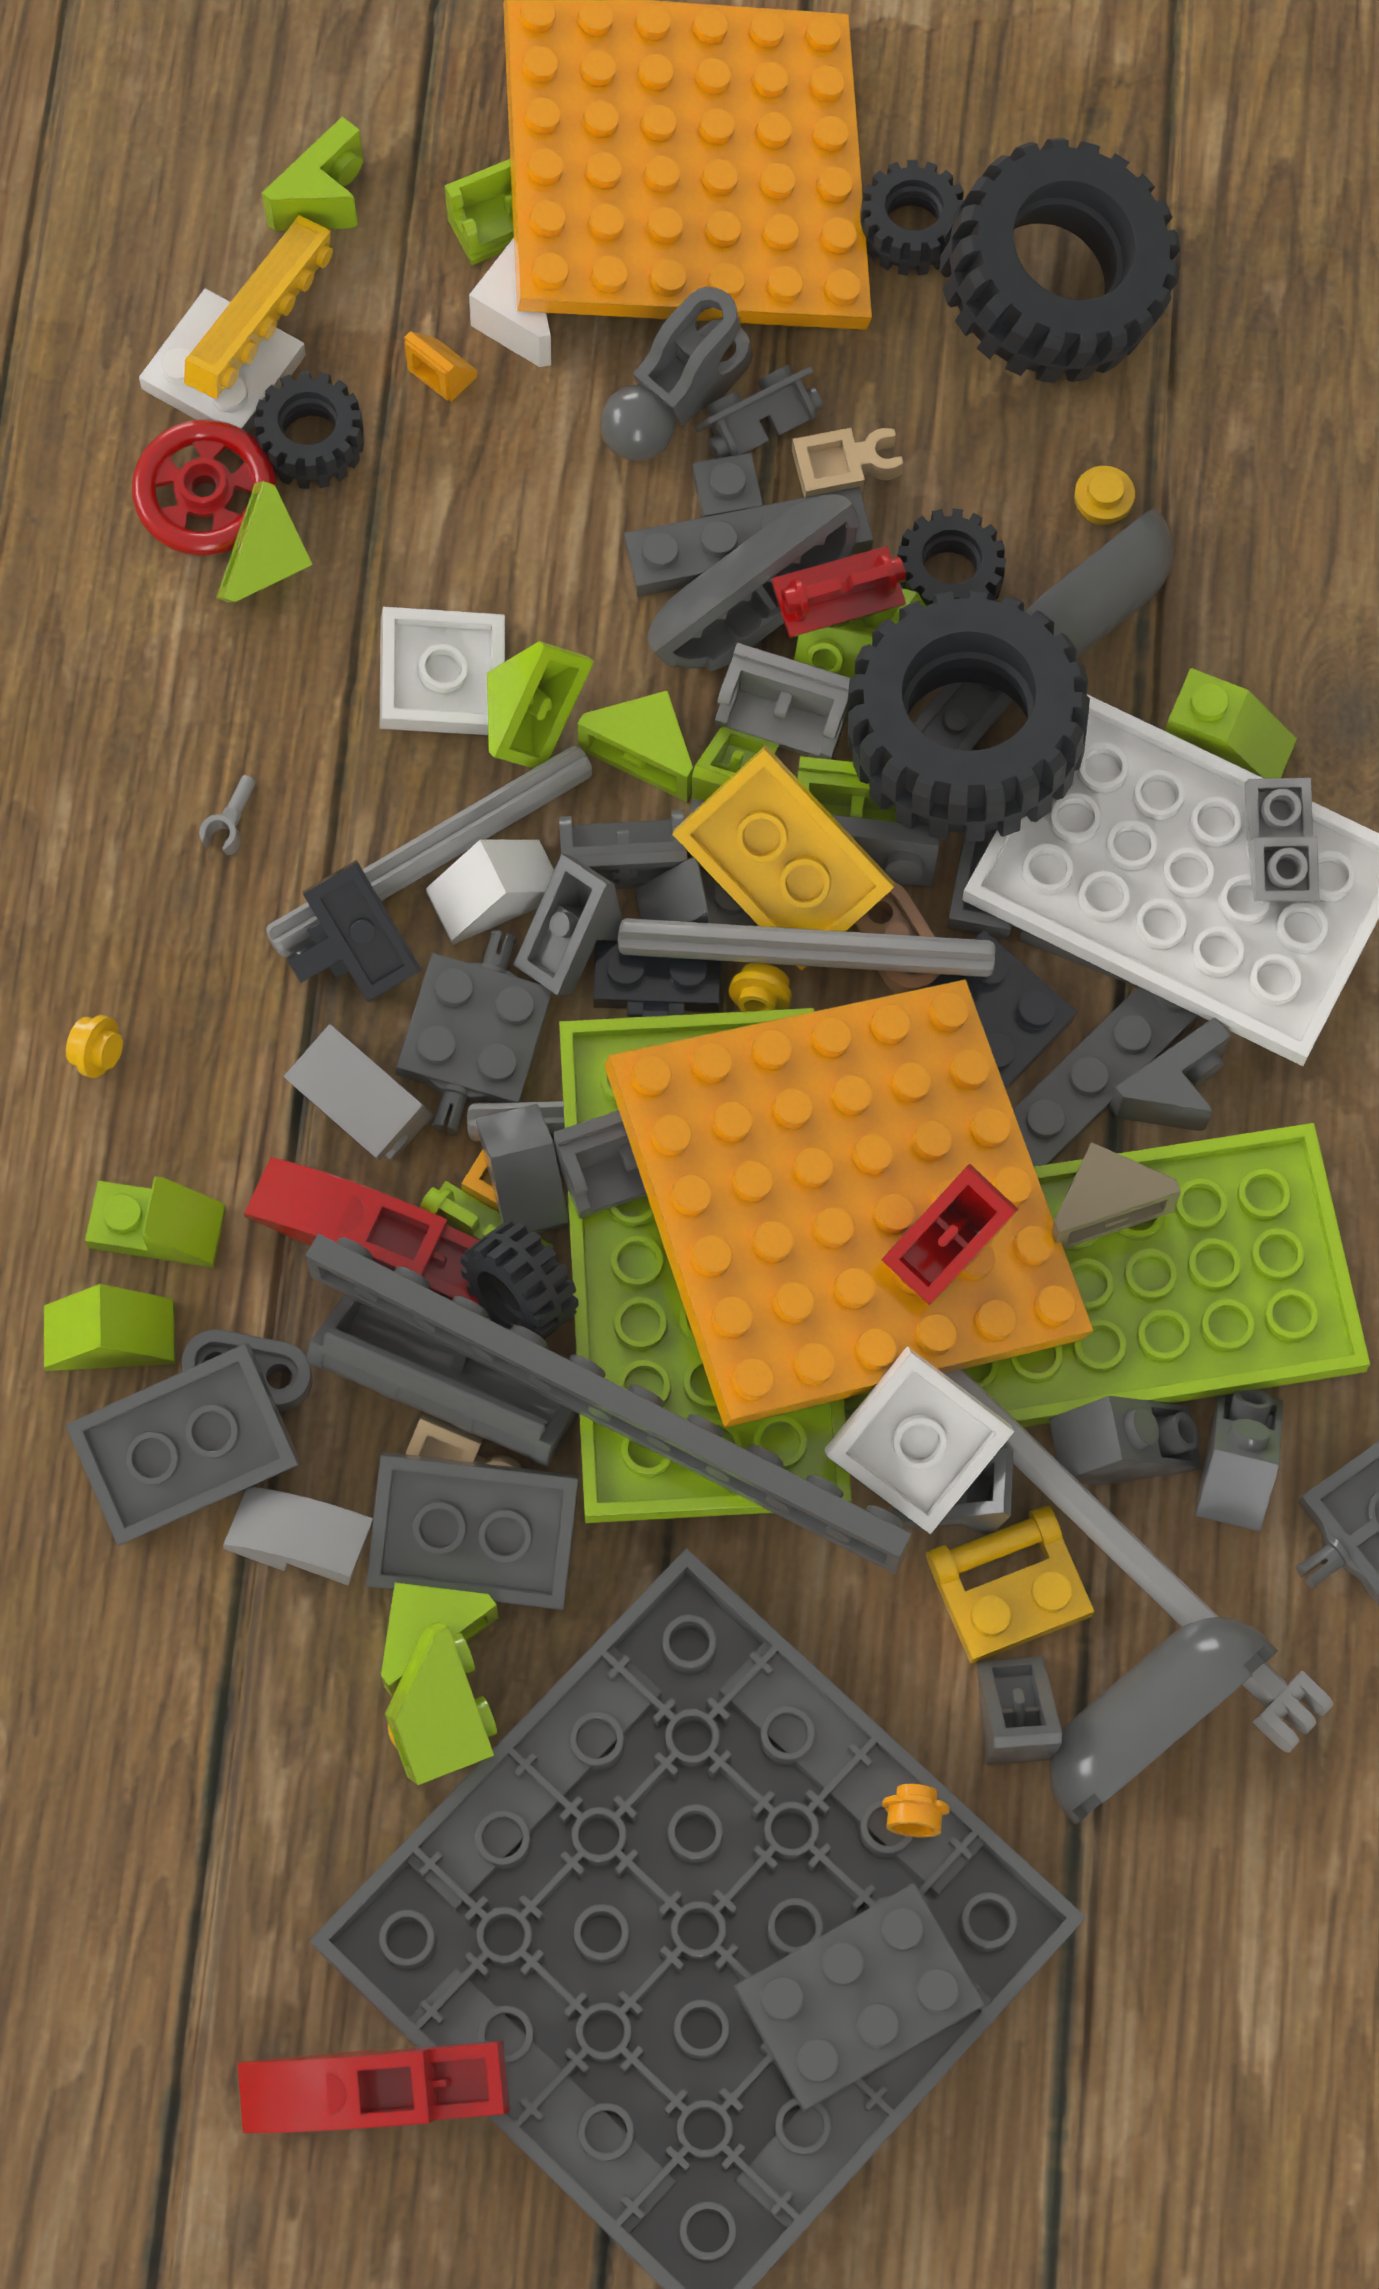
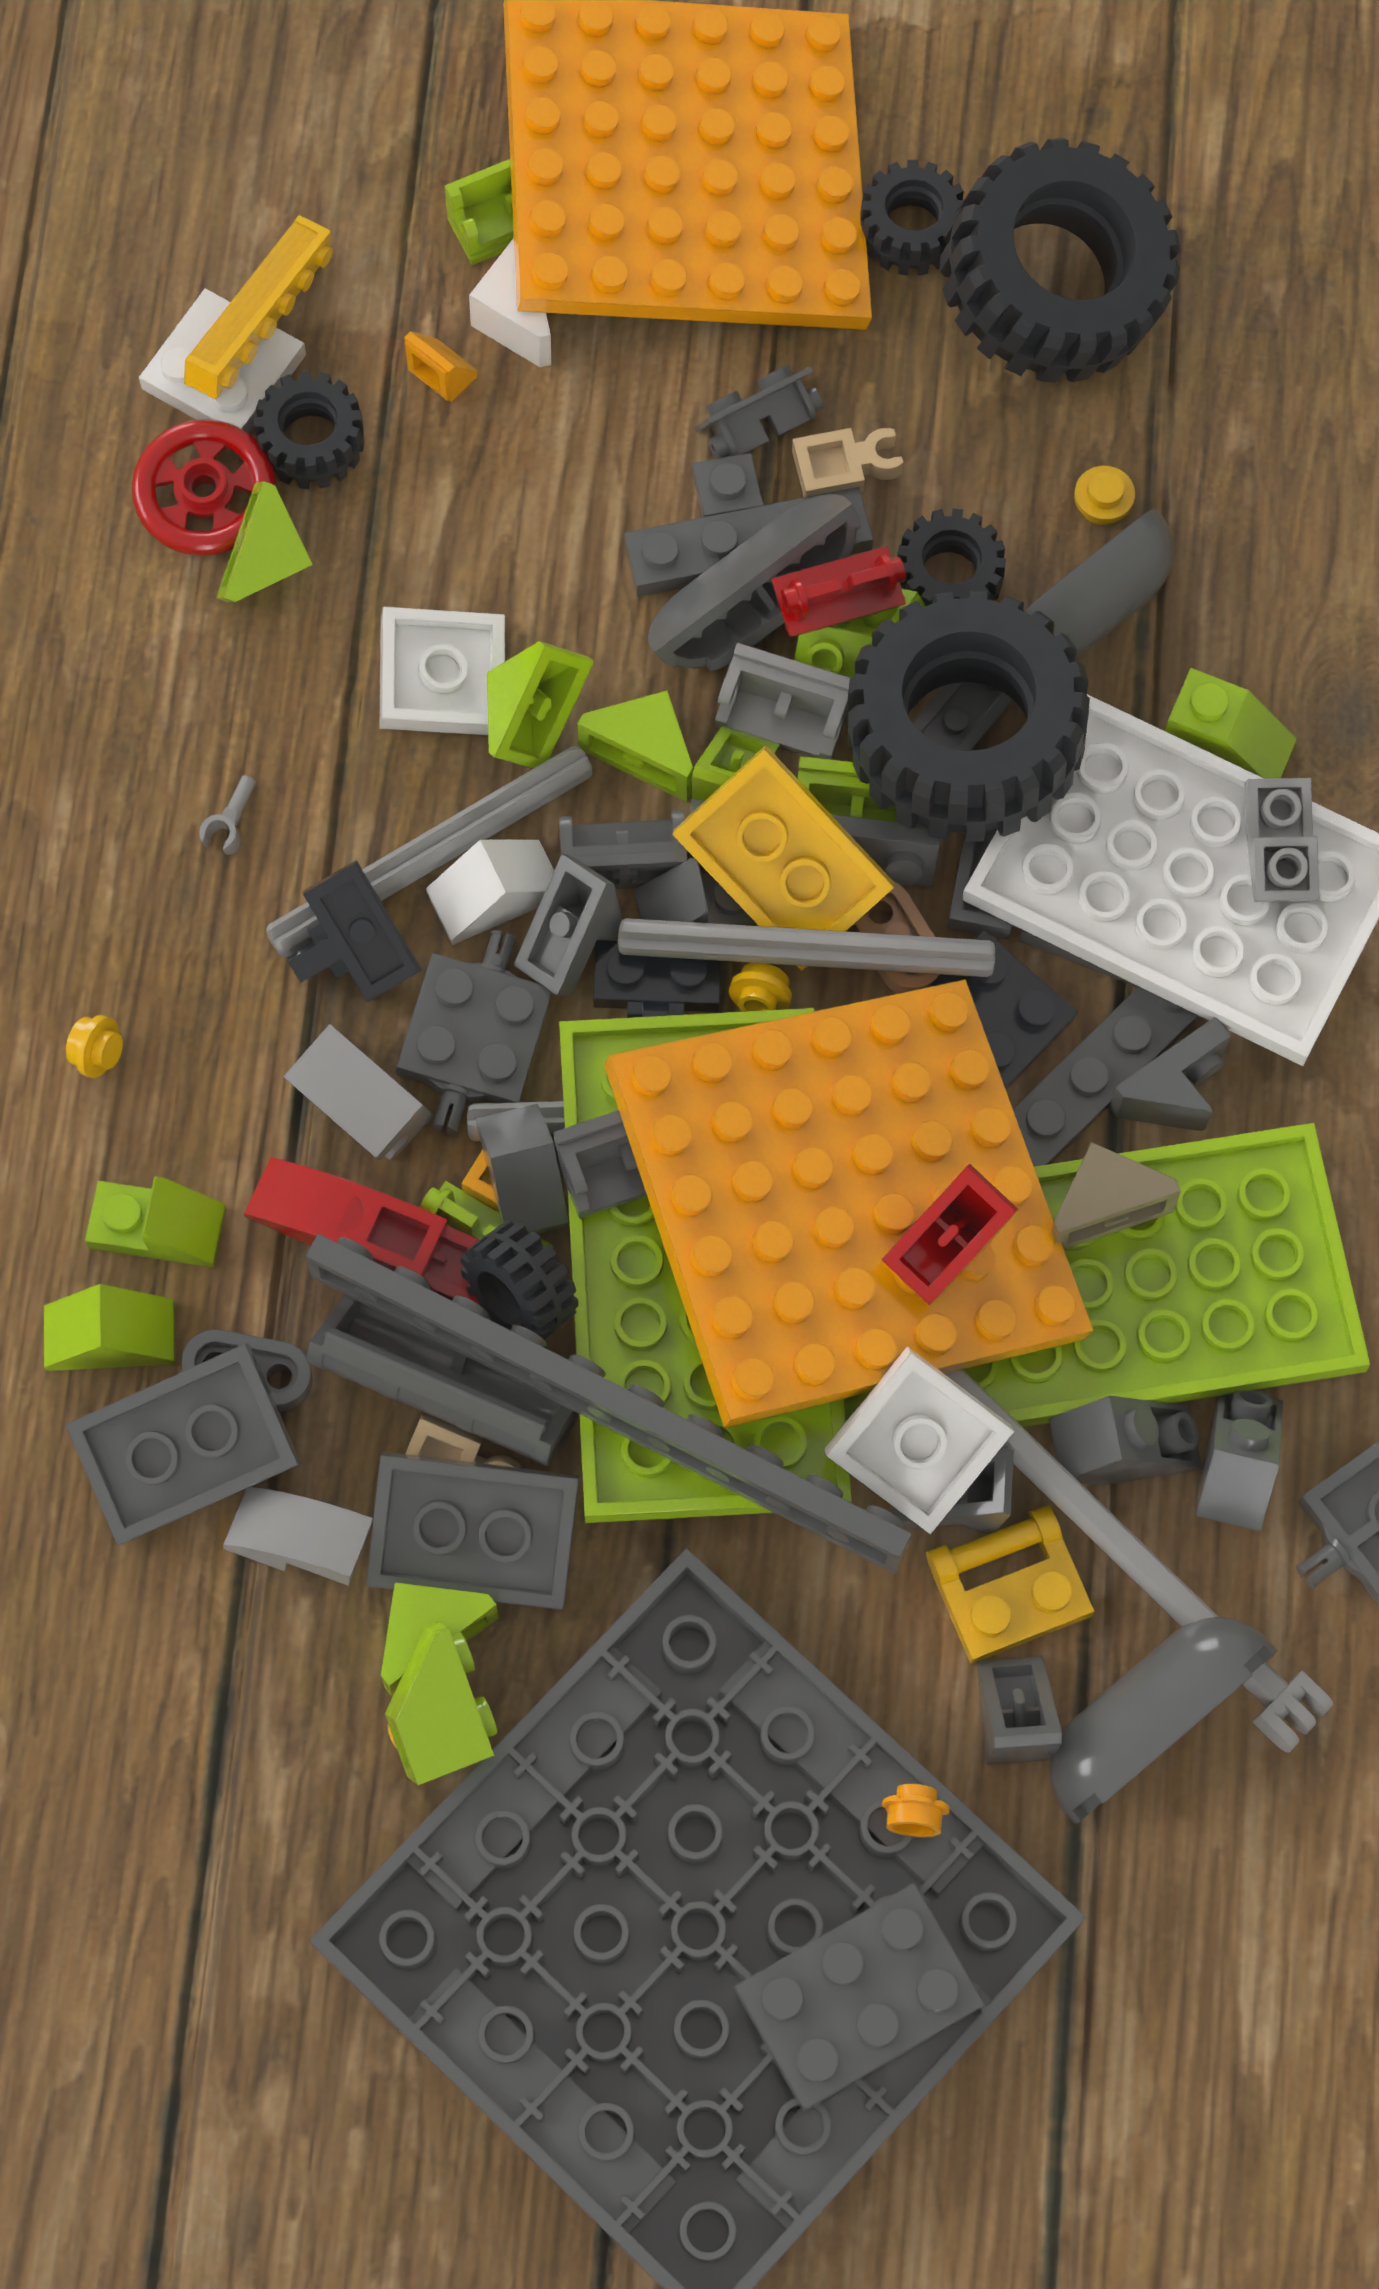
(317, 181): lime slope -> none
(373, 2088): red slope -> none
(677, 377): dark grey piece -> none

